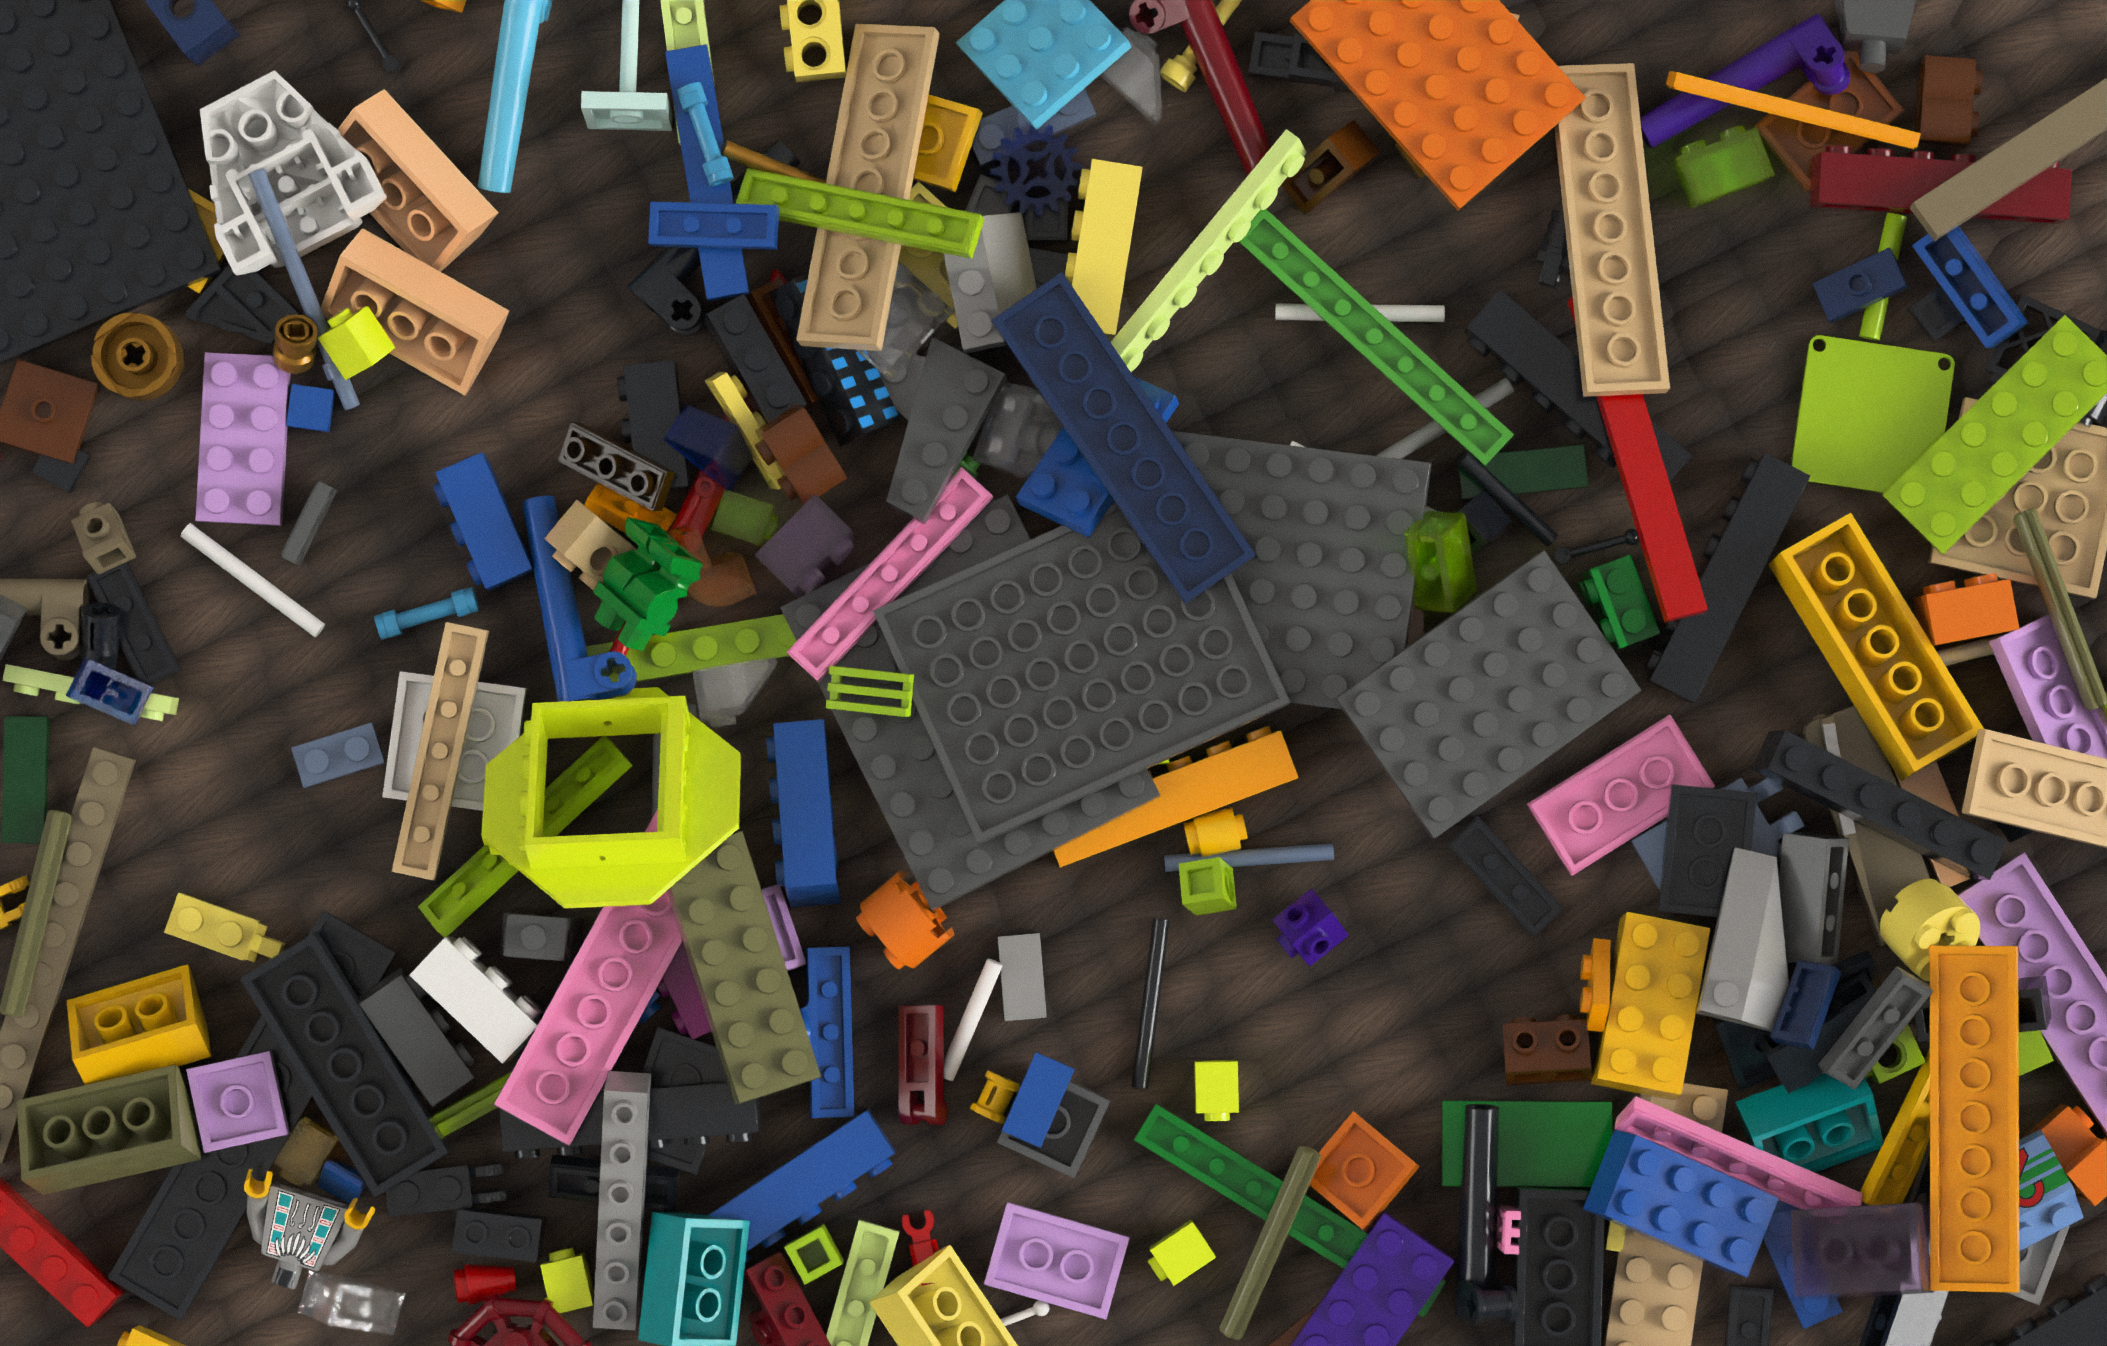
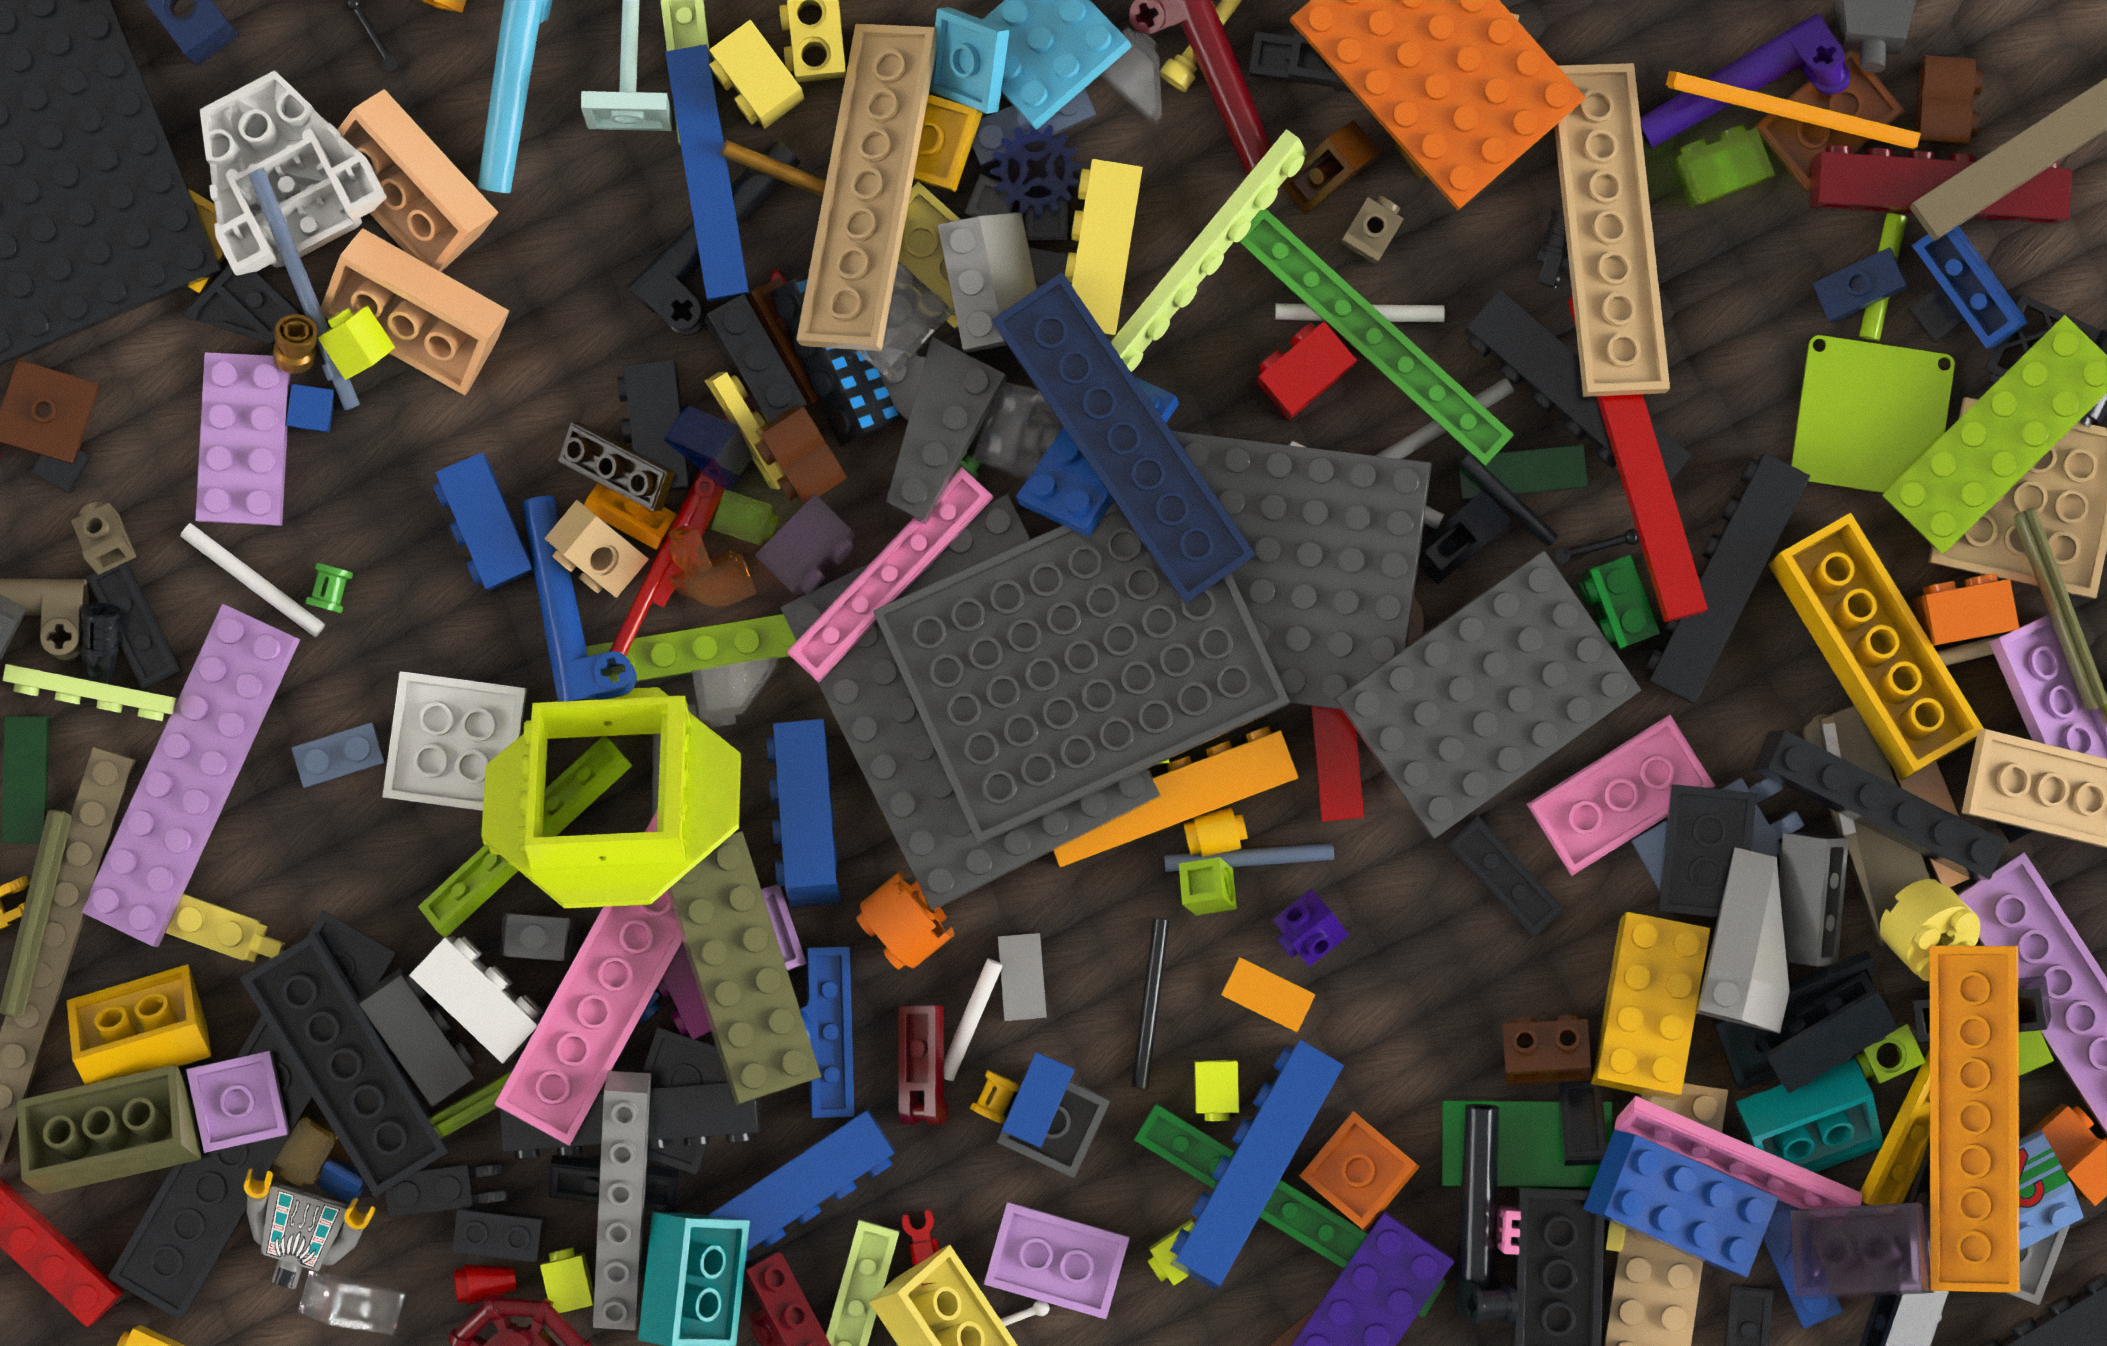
(109, 690): clear blue slope -> none
(113, 355): pearl gold brick -> none
(190, 775): none -> lavender plate
(308, 523): dark grey tile -> none
(329, 588): none -> bright green bush
(391, 623): dark azure bar -> none
(440, 751): tan plate -> none
(645, 584): green hips -> none
(694, 101): dark azure bar -> none
(713, 225): blue plate -> none
(757, 75): none -> light yellow brick
(814, 1253): lime brick -> none
(836, 688): lime tile -> none
(864, 213): lime tile -> none
(969, 60): none -> medium azure plate
(1256, 1164): none -> blue brick
(1268, 994): none -> light orange tile
(1270, 1242): olive axle -> none
(1305, 370): none -> red brick
(1337, 765): none -> red tile
(1369, 244): none -> dark tan brick
(1440, 561): clear neon green brick -> none
(1582, 1123): none -> black tile
(1596, 996): light orange plate -> none
(1805, 1004): dark blue plate -> none
(1875, 1027): dark grey tile -> none

